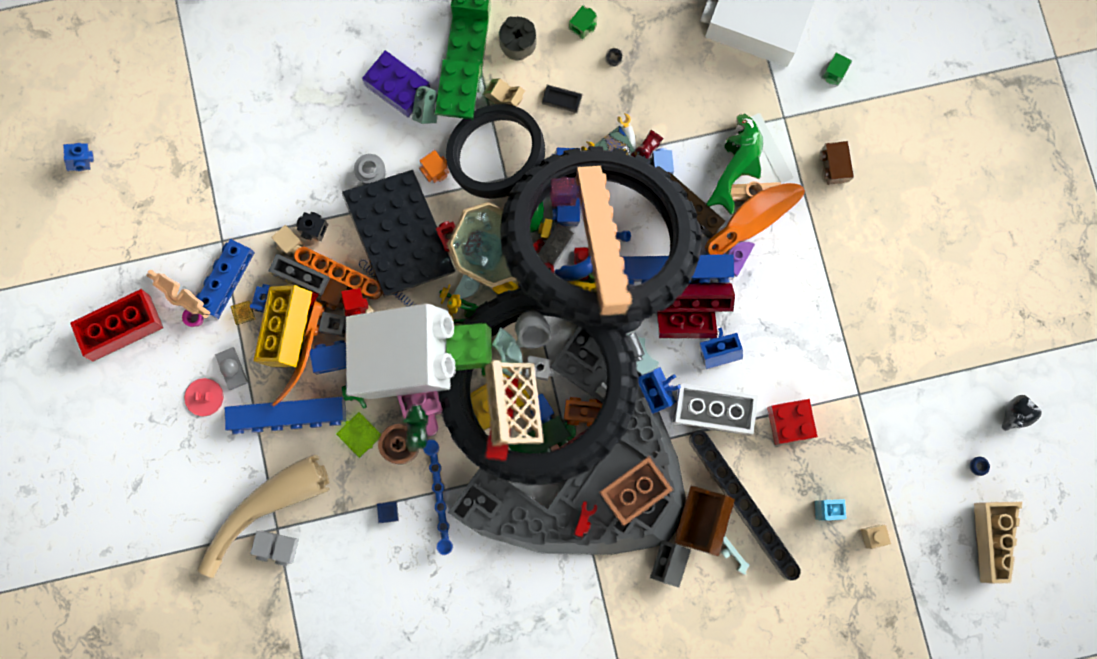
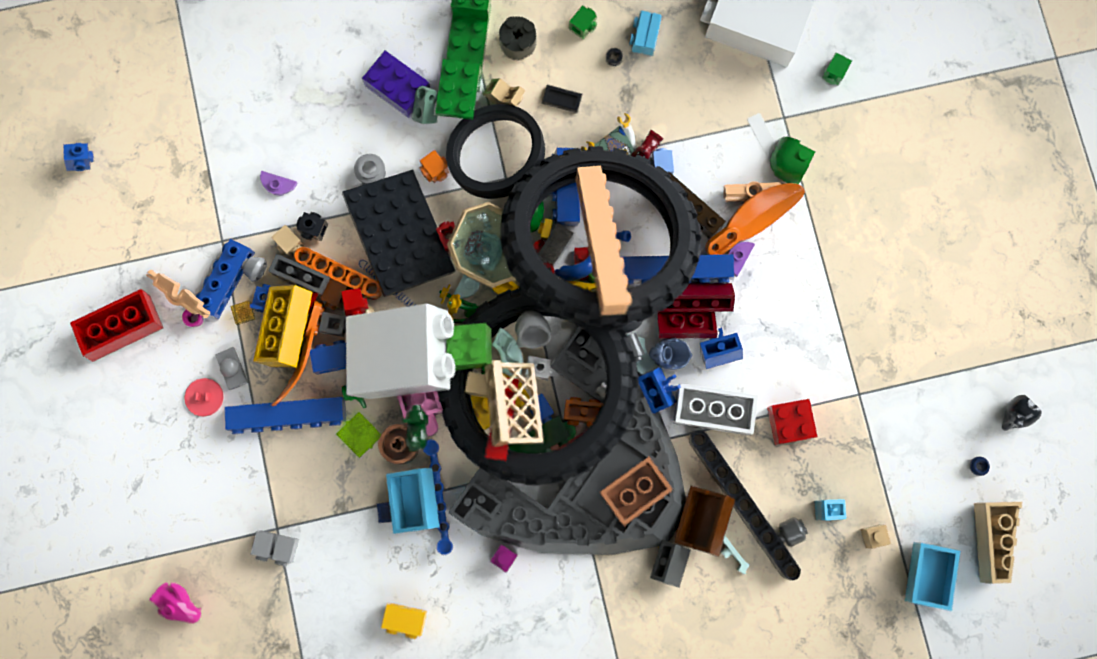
(175, 603): none -> dark pink animal
(254, 268): none -> light grey cone
(276, 184): none -> medium lavender plate
(287, 487): tan brick -> none
(404, 620): none -> yellow brick
(412, 500): none -> medium azure piece
(476, 385): none -> tan brick
(504, 558): none -> magenta brick
(564, 192): clear pink brick -> none
(583, 524): red plate -> none
(646, 33): none -> medium azure brick
(671, 354): none -> sand blue hair
(744, 163): green piece -> none
(790, 160): none -> green brick
(792, 532): none -> dark grey head
(836, 163): reddish brown brick -> none
(932, 576): none -> medium azure piece

